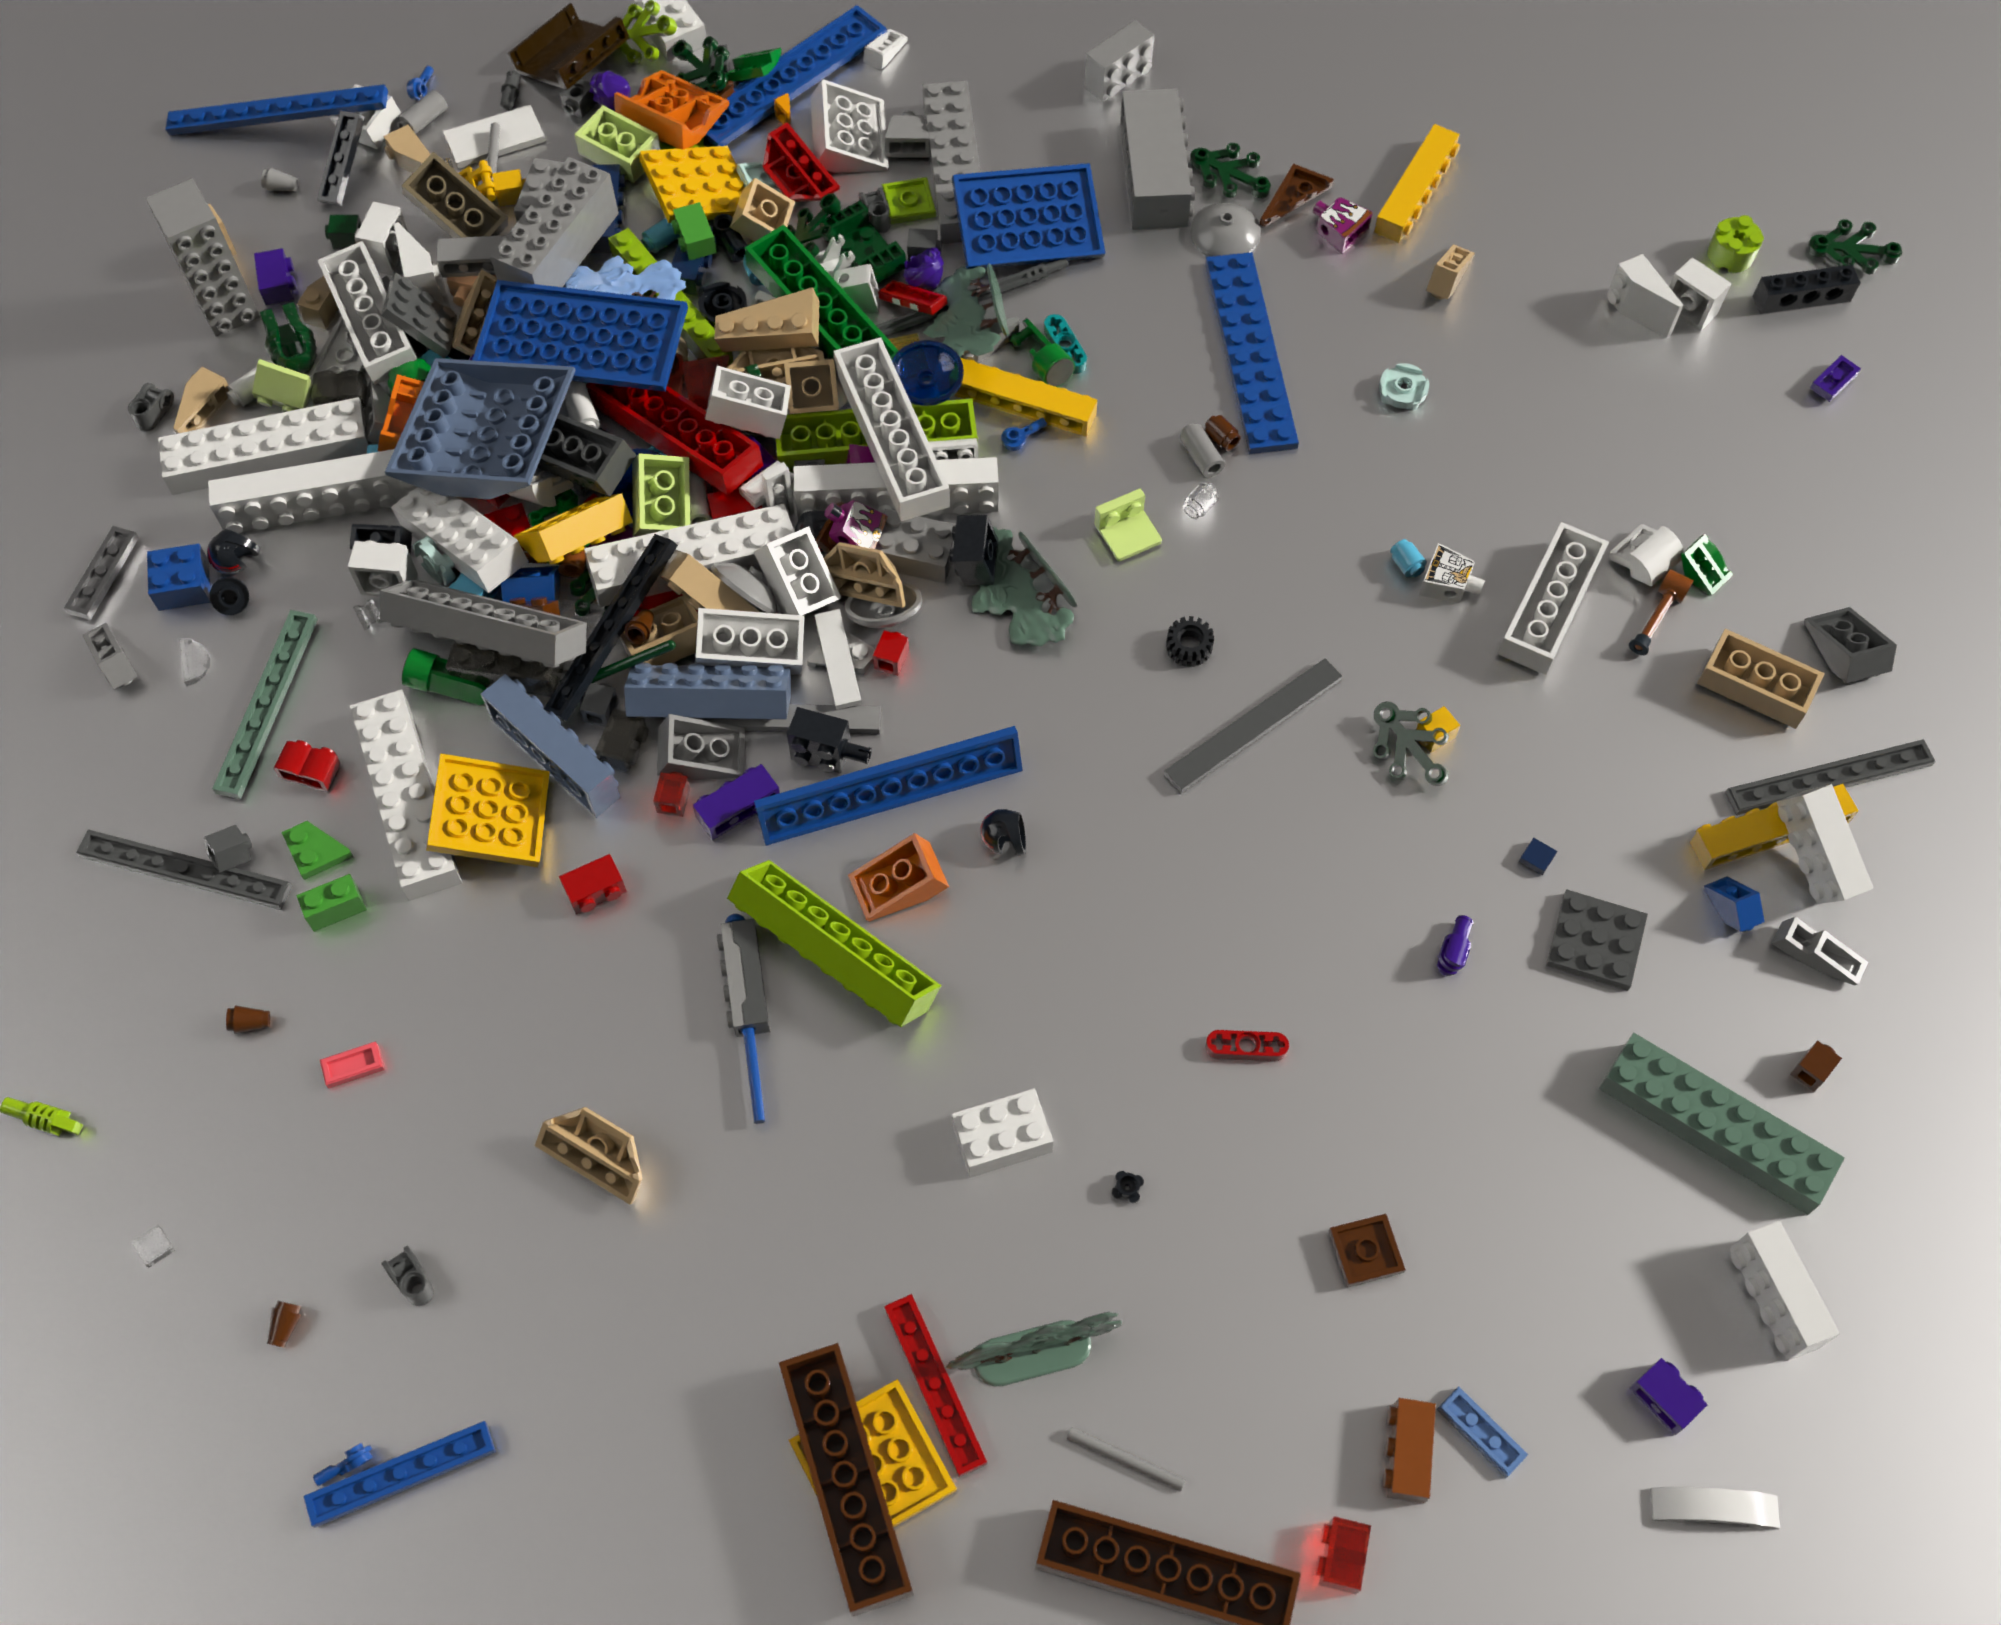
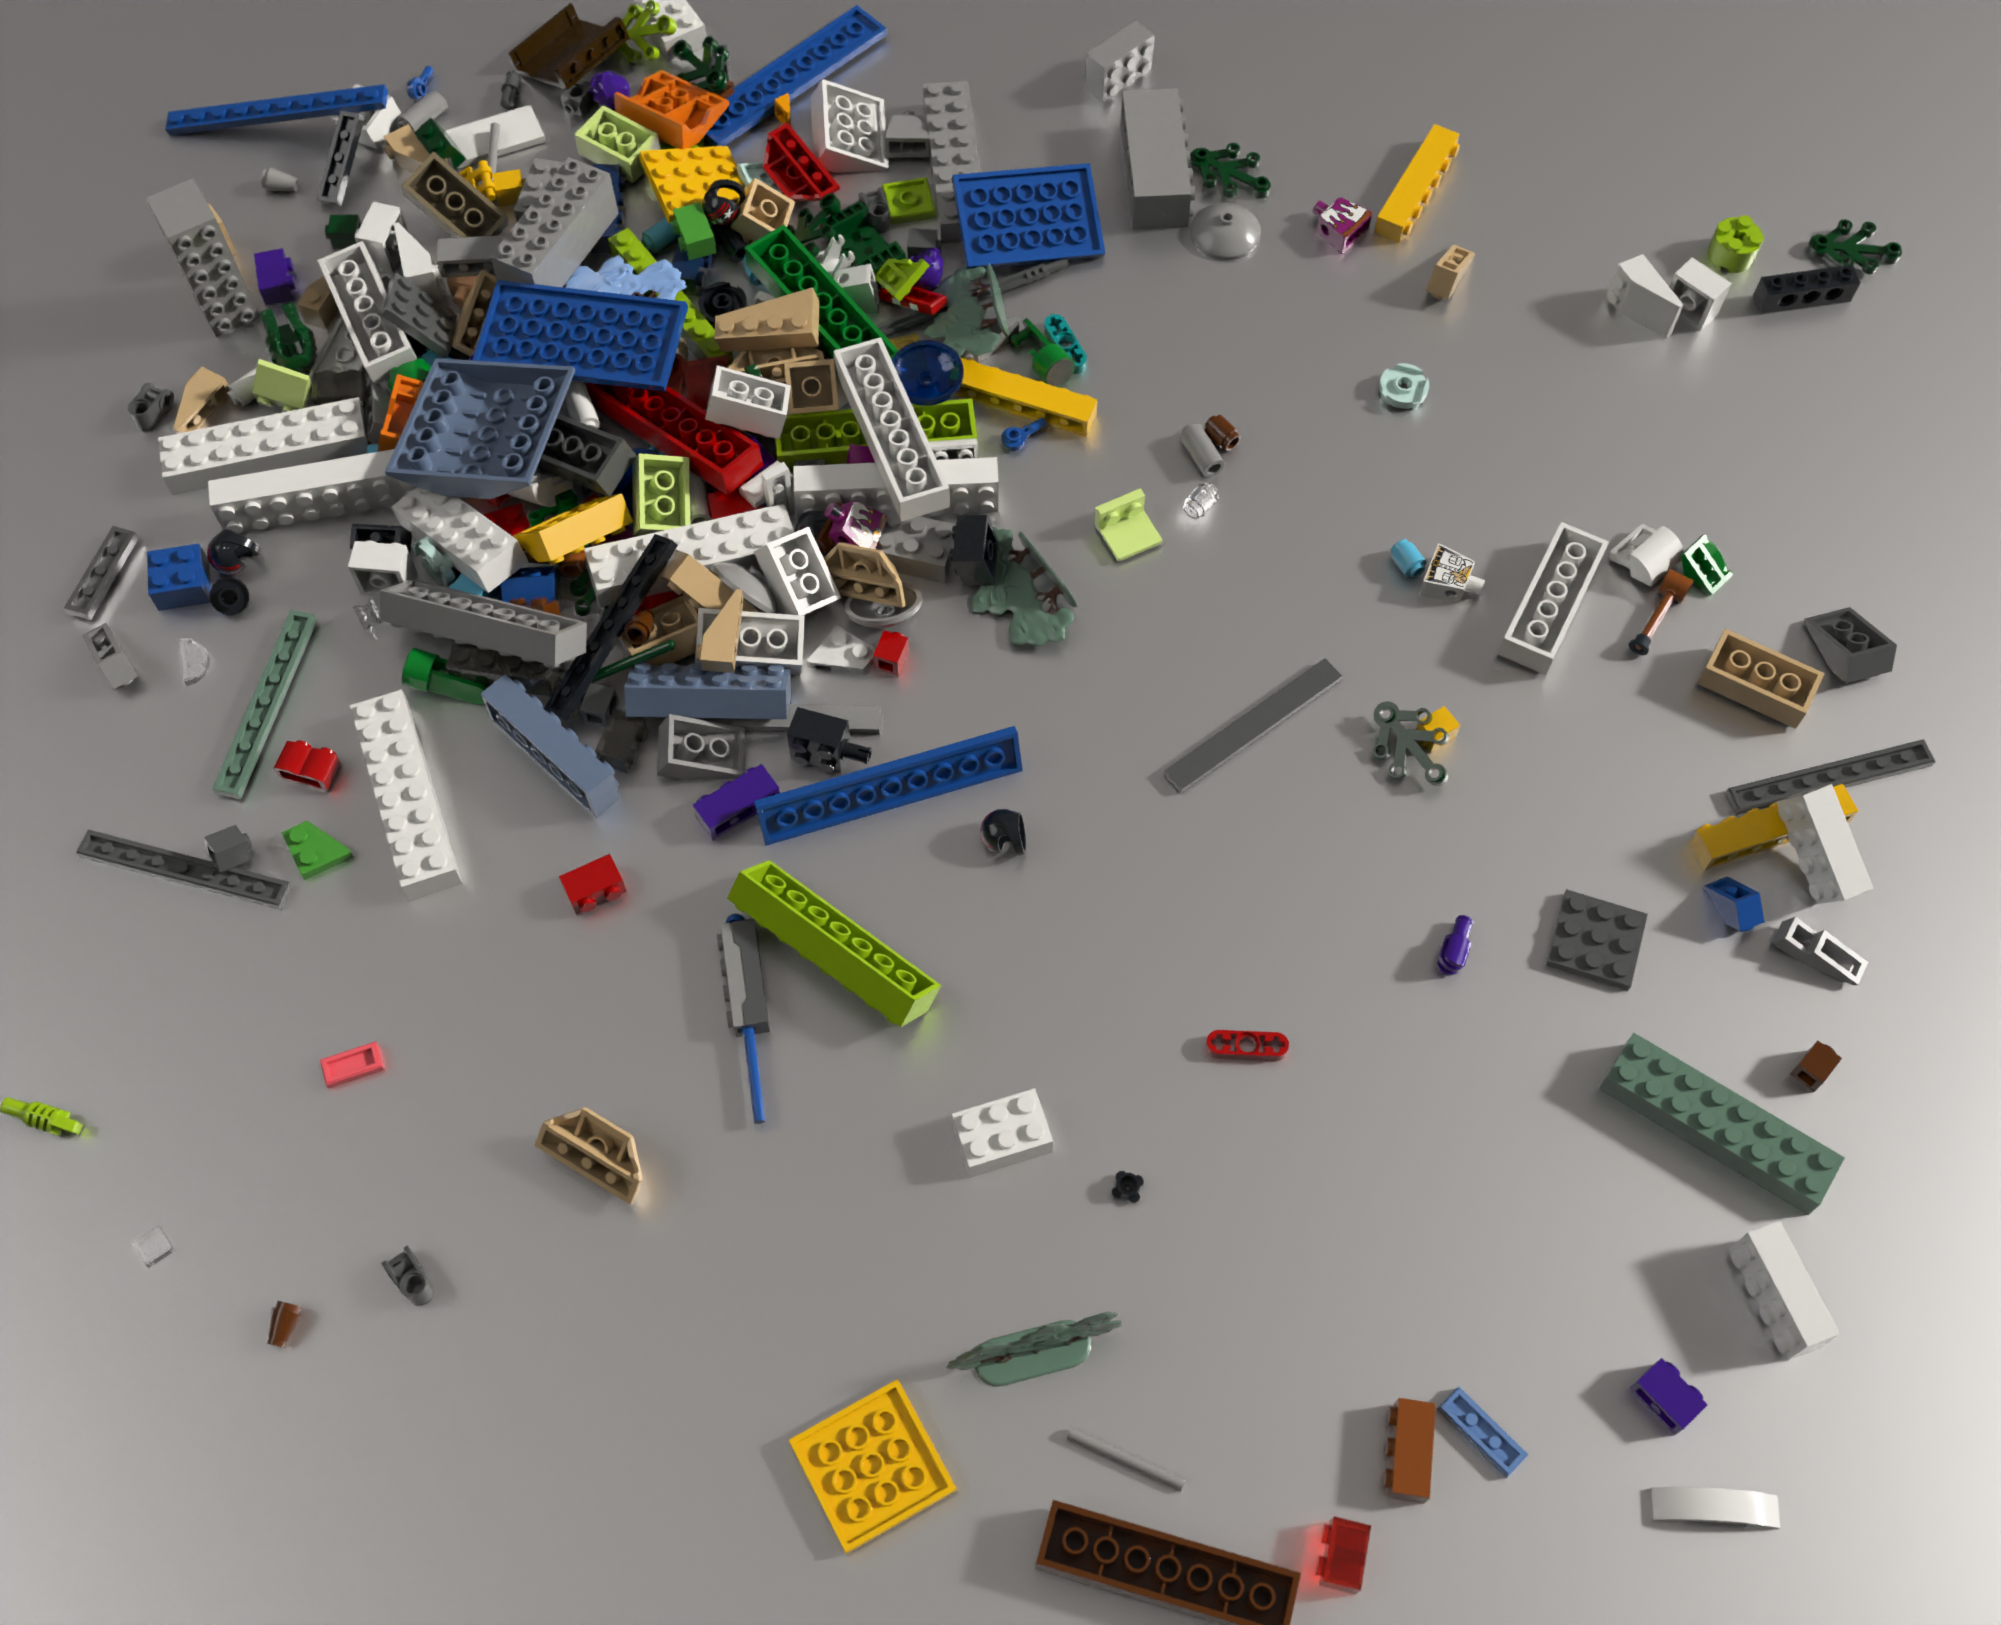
(246, 1019): reddish brown cone -> none
(331, 902): bright green brick -> none
(355, 1457): blue plate -> none
(399, 1474): blue plate -> none
(438, 140): none -> dark green brick
(488, 810): yellow plate -> none
(671, 794): clear red brick -> none
(720, 209): none -> black helmet
(721, 638): none -> tan slope
(754, 64): green slope -> none
(838, 659): white tile -> none
(845, 1480): reddish brown brick -> none
(881, 50): white slope -> none
(898, 878): orange slope -> none
(900, 275): none -> lime wing
(935, 1385): red plate -> none
(1194, 629): black tyre -> none
(1251, 353): blue plate -> none
(1295, 190): reddish brown wing -> none
(1366, 1250): reddish brown plate -> none
(1538, 856): dark blue tile -> none
(1835, 378): dark purple plate -> none

